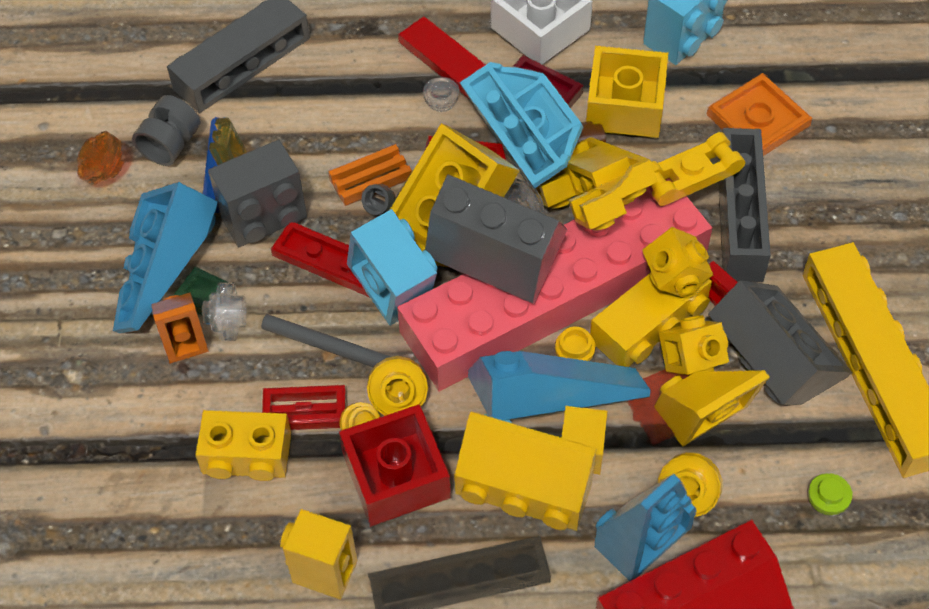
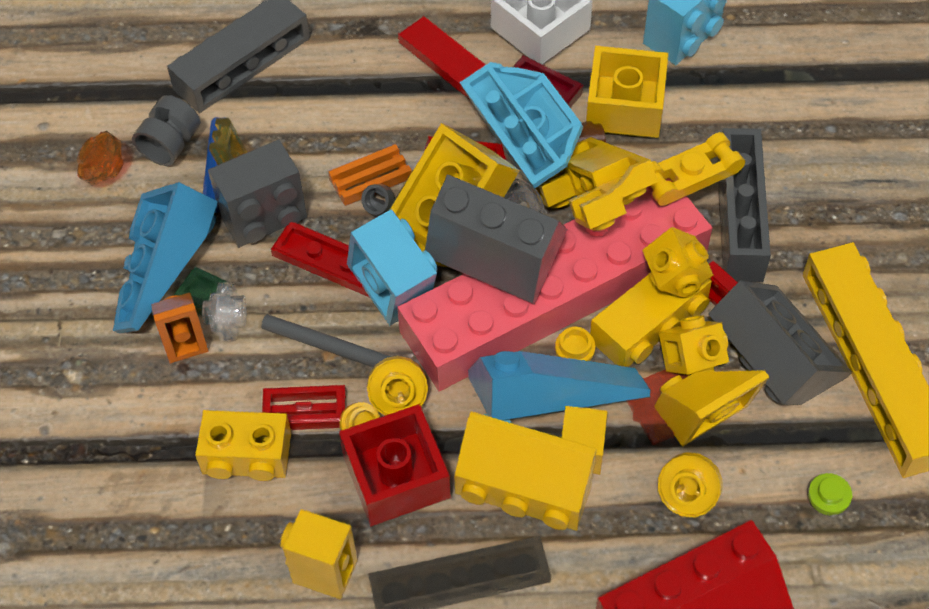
(441, 94): clear plate -> none
(645, 527): dark azure wedge -> none
(763, 107): orange tile -> none

